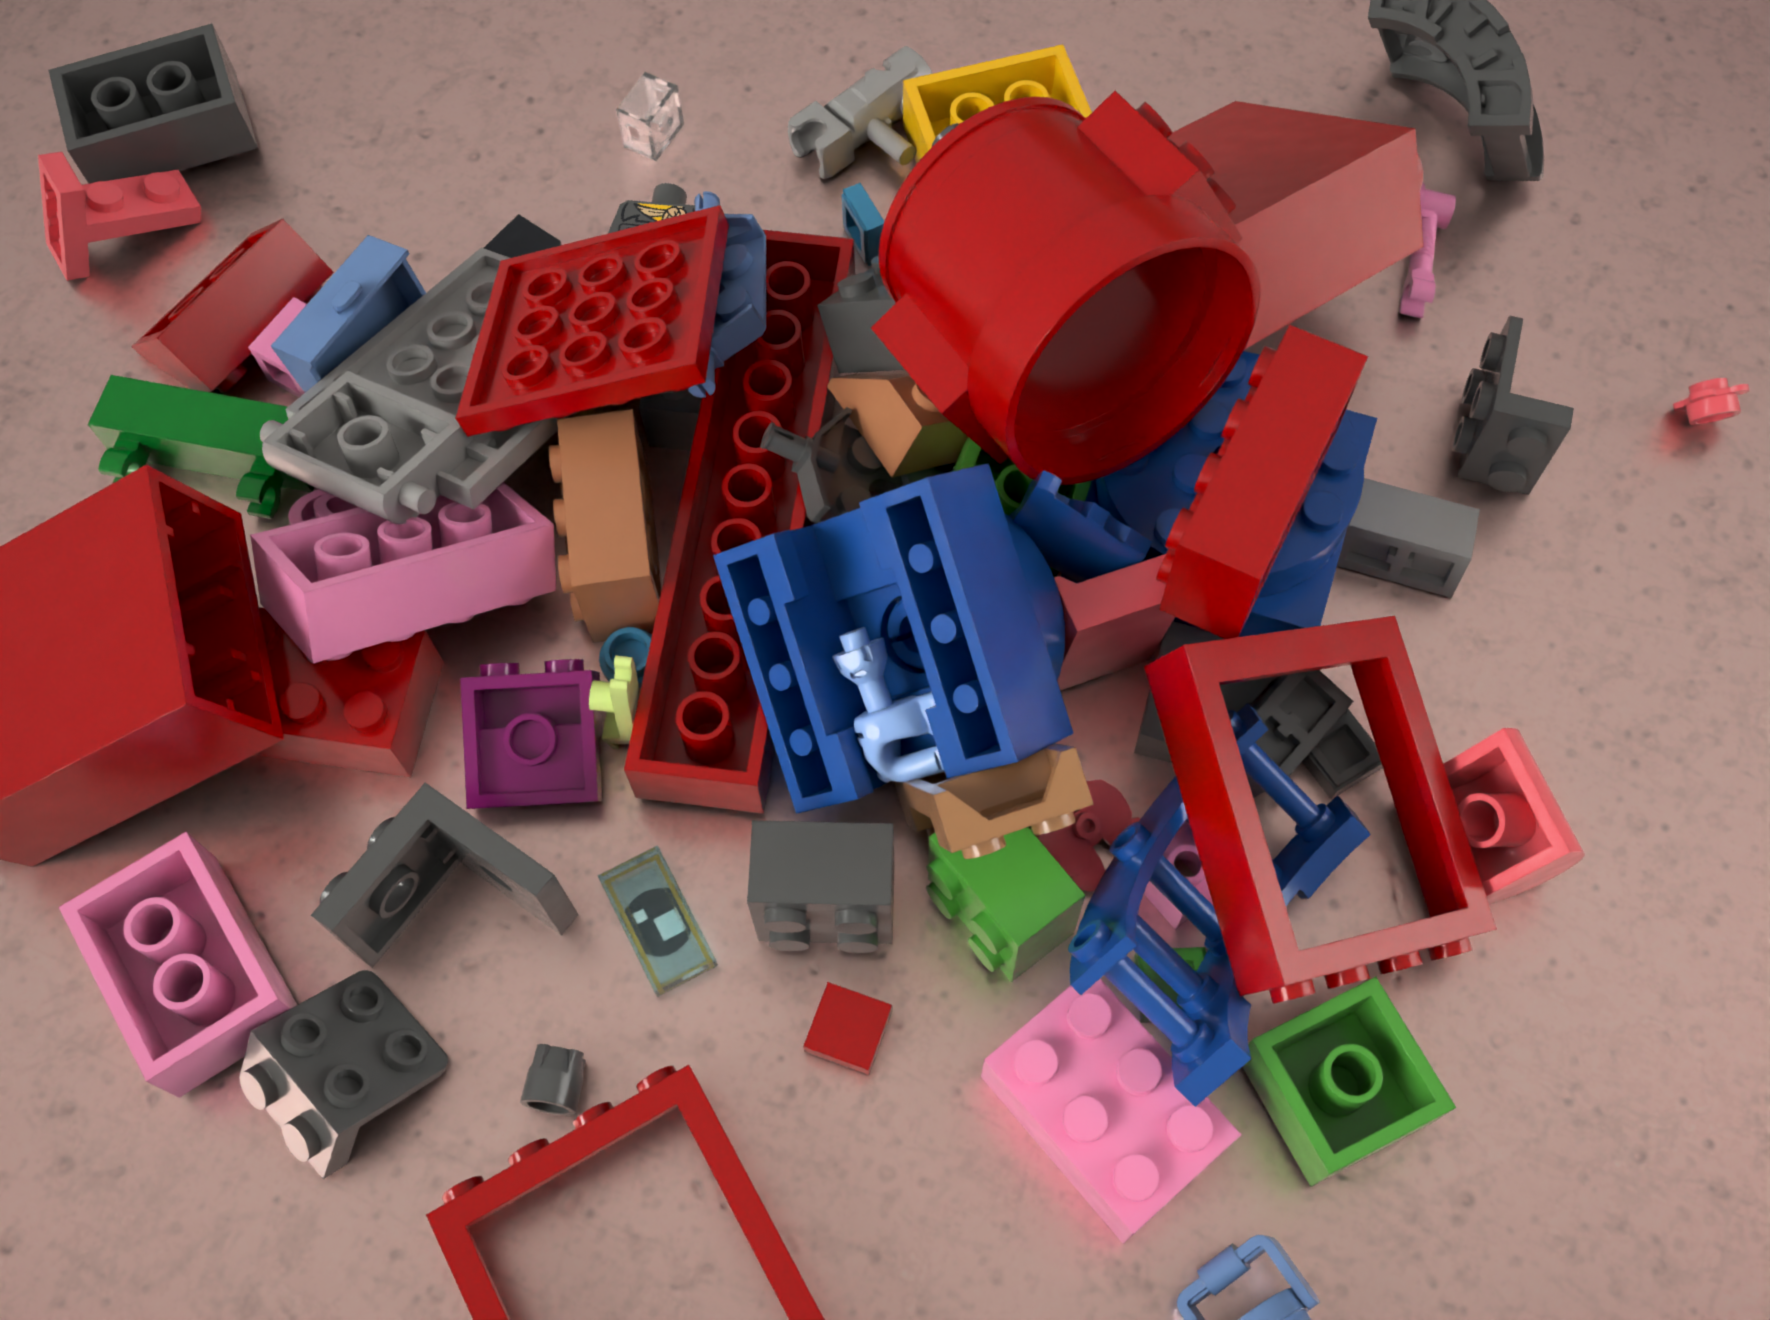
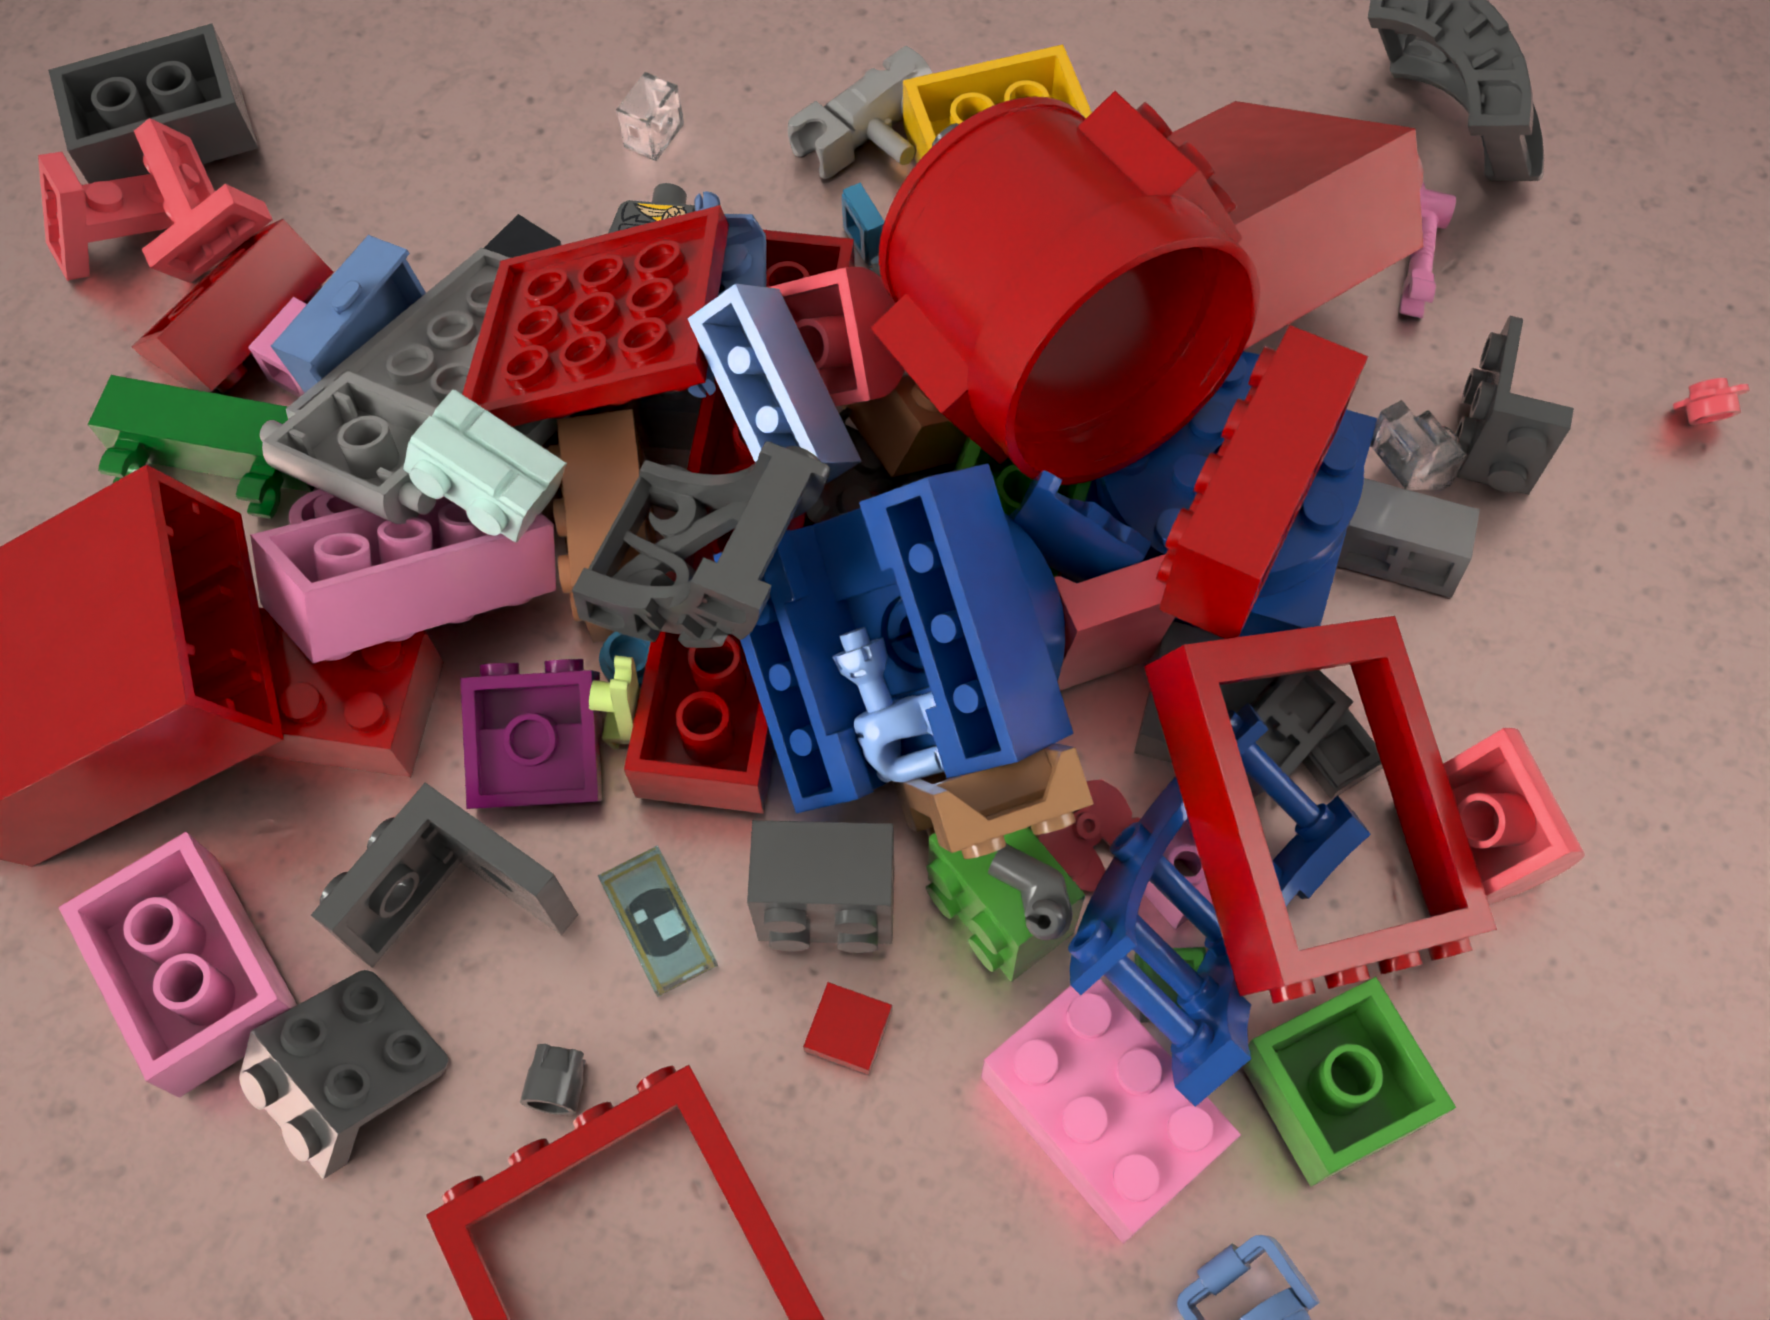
(205, 220): none -> coral bracket
(482, 467): none -> light aqua brick
(720, 595): none -> dark grey fence
(771, 376): none -> light blue brick
(836, 324): none -> coral brick
(1041, 889): none -> dark grey arm
(1417, 448): none -> clear slope

